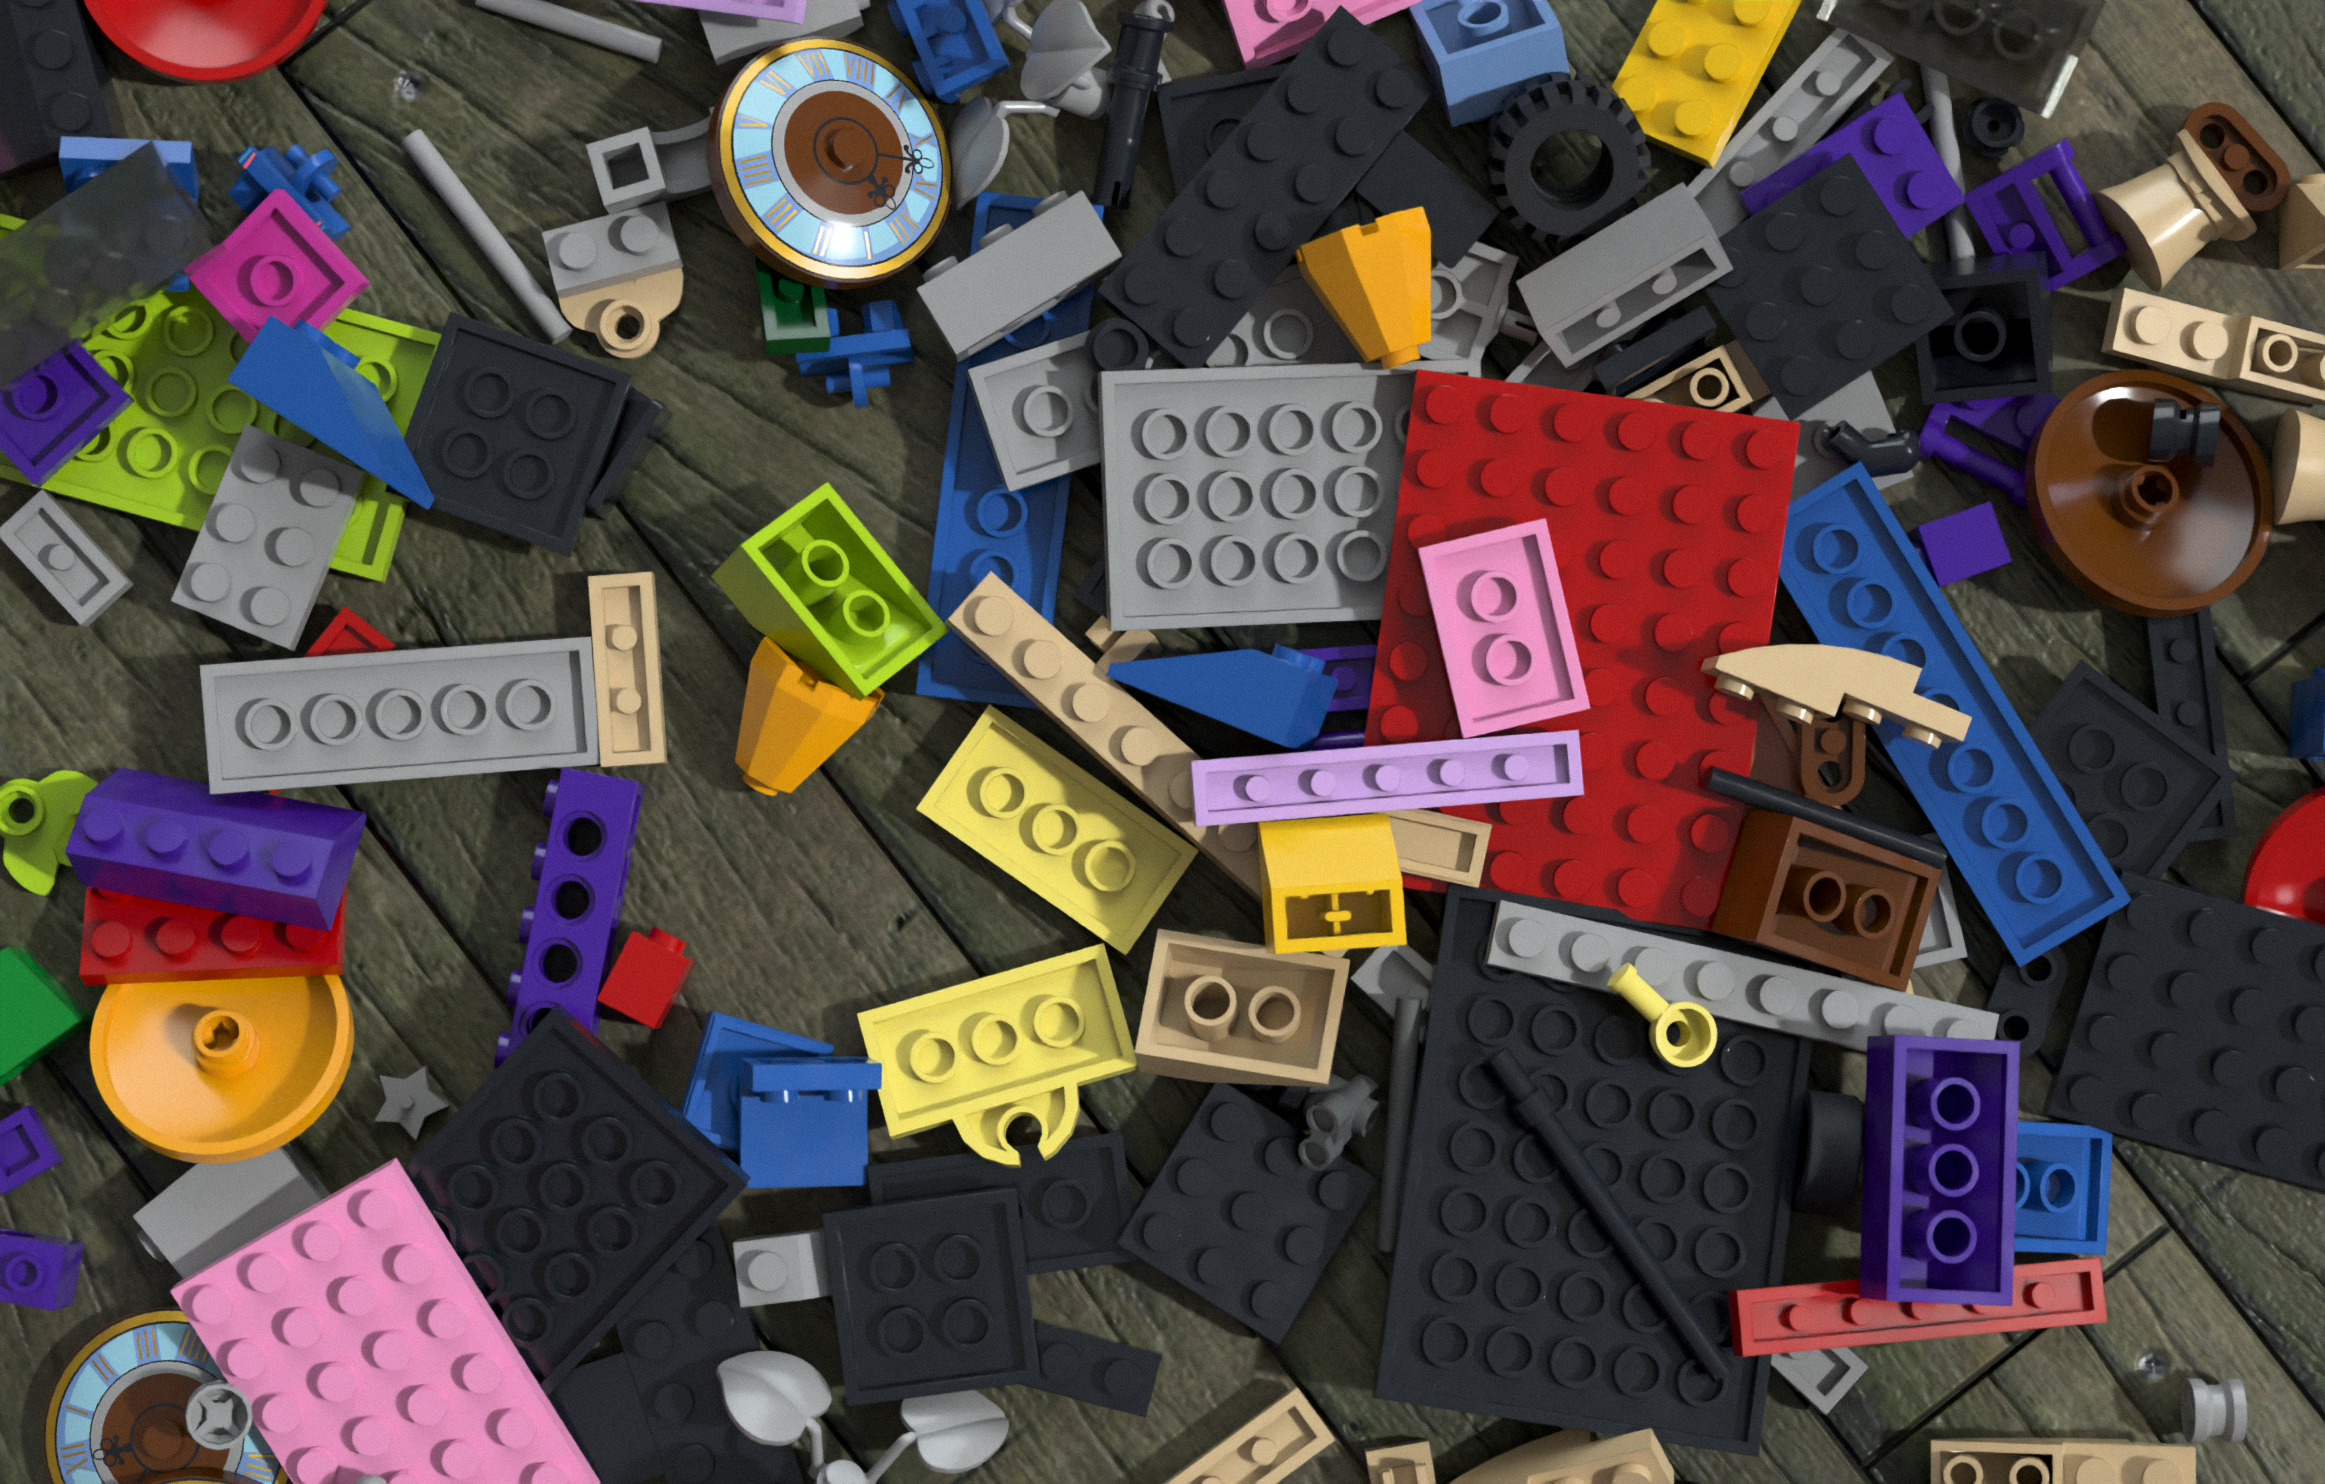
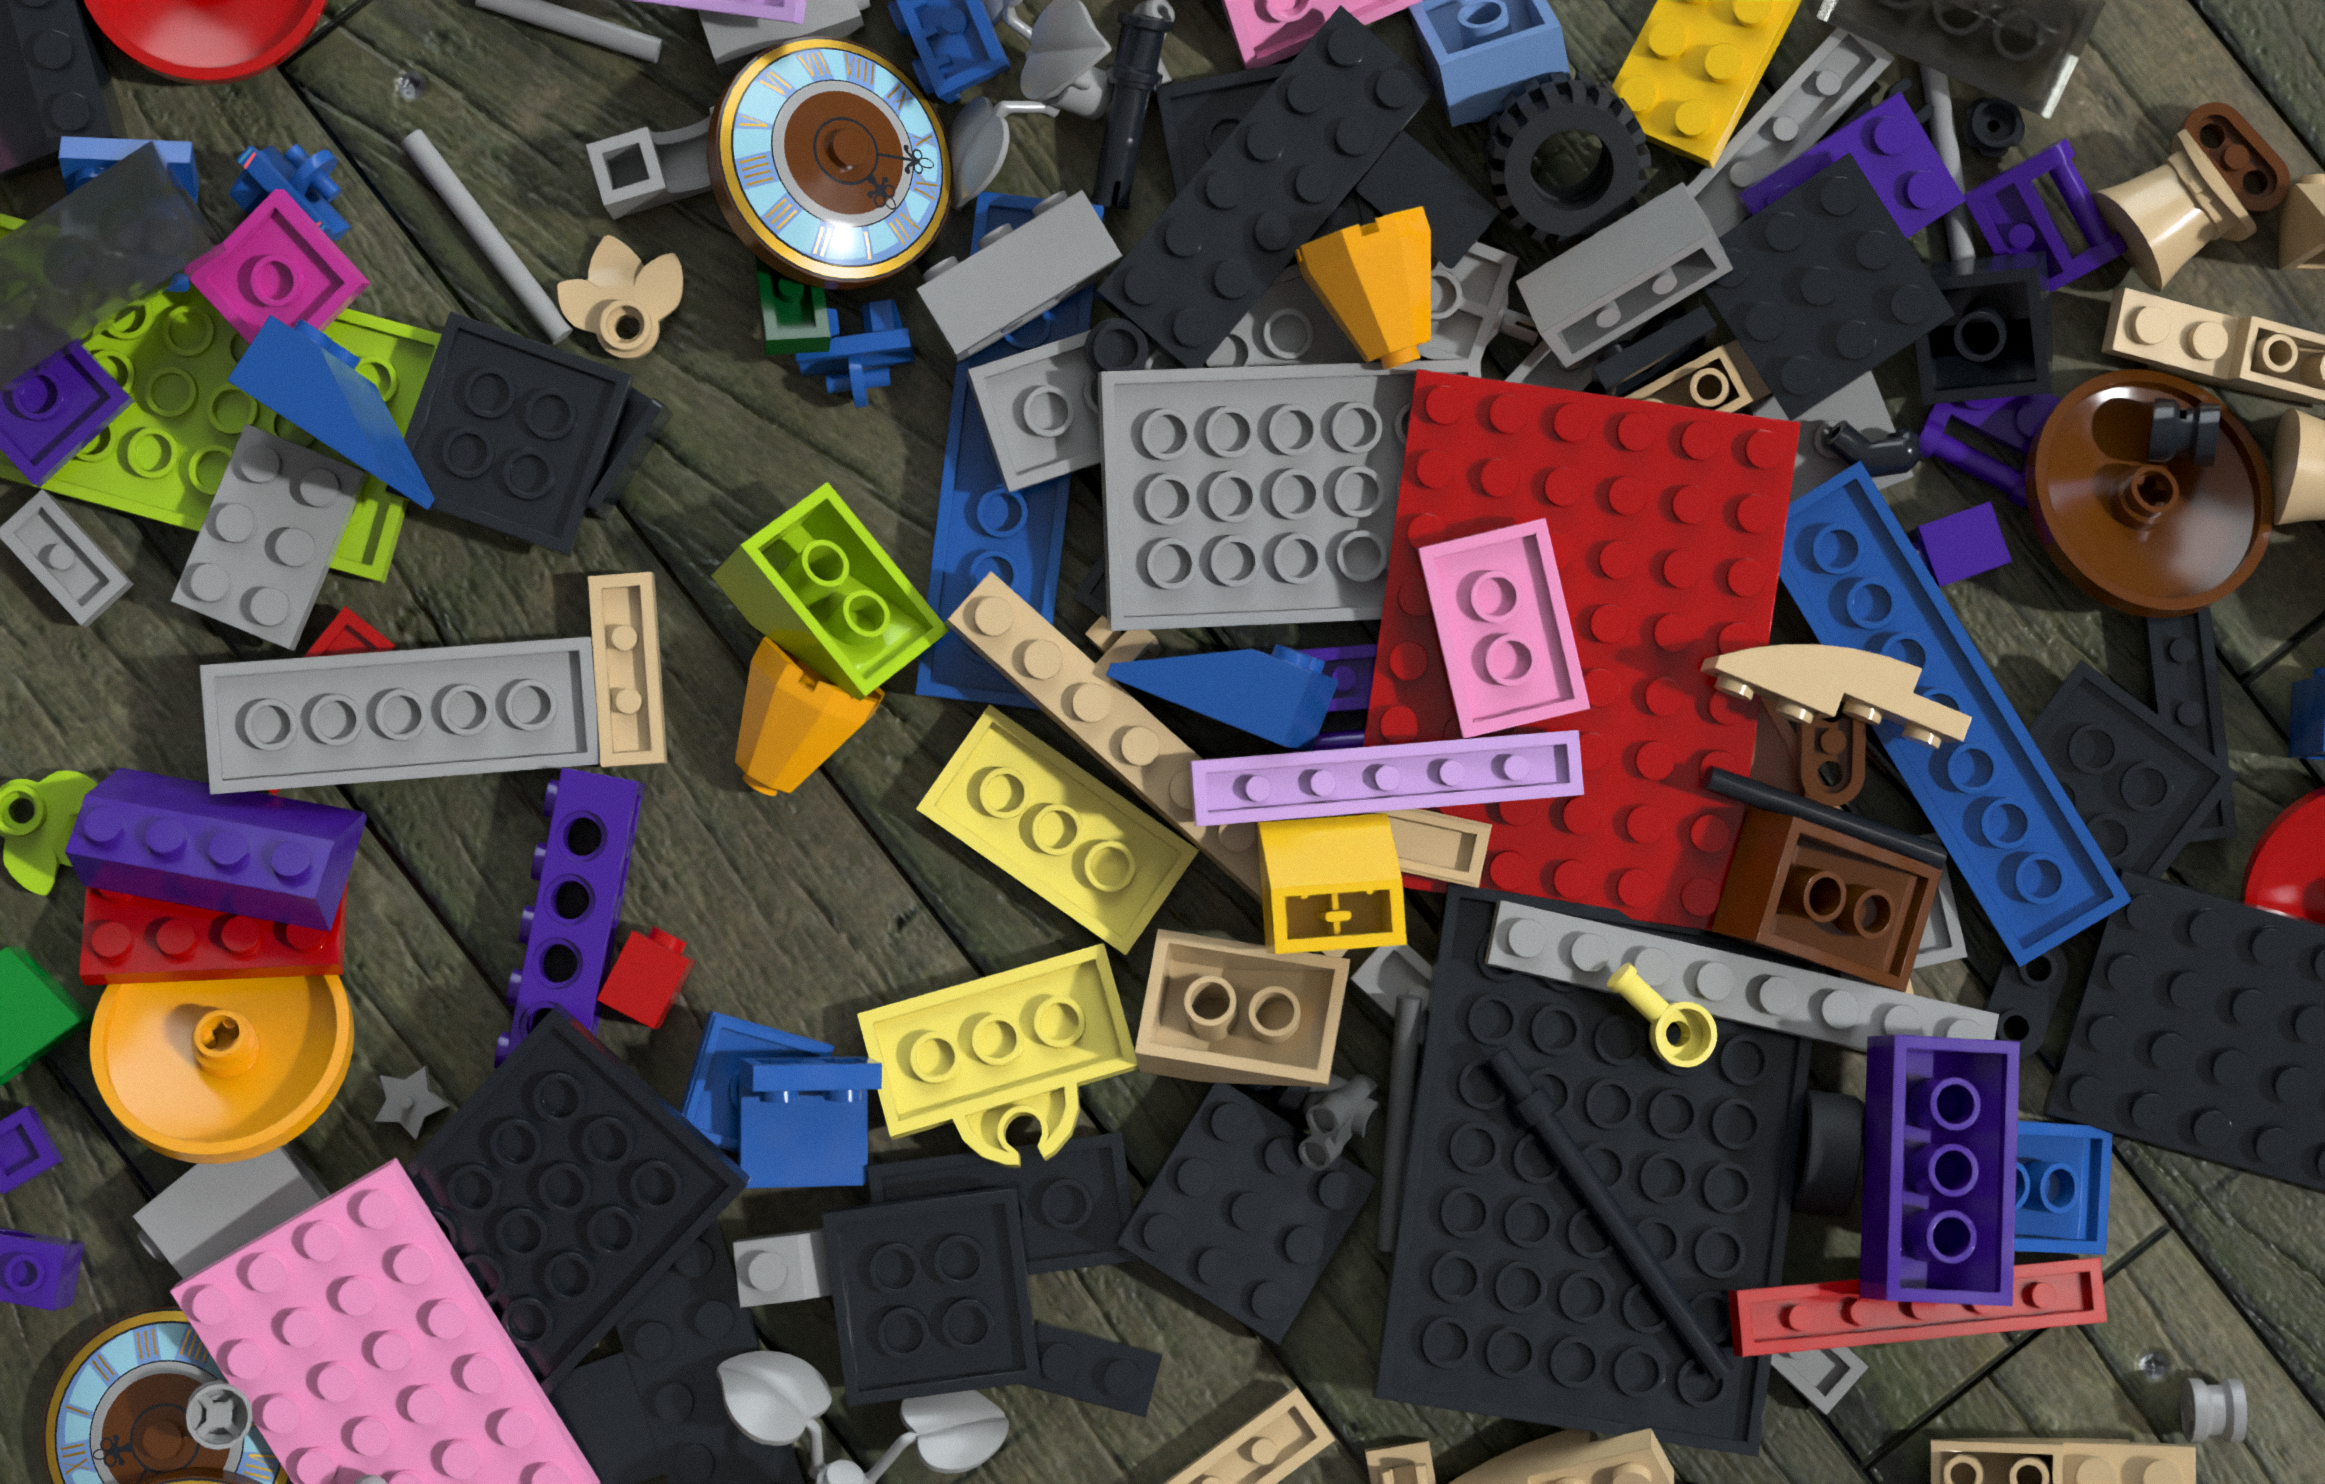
(612, 249): light grey plate -> none

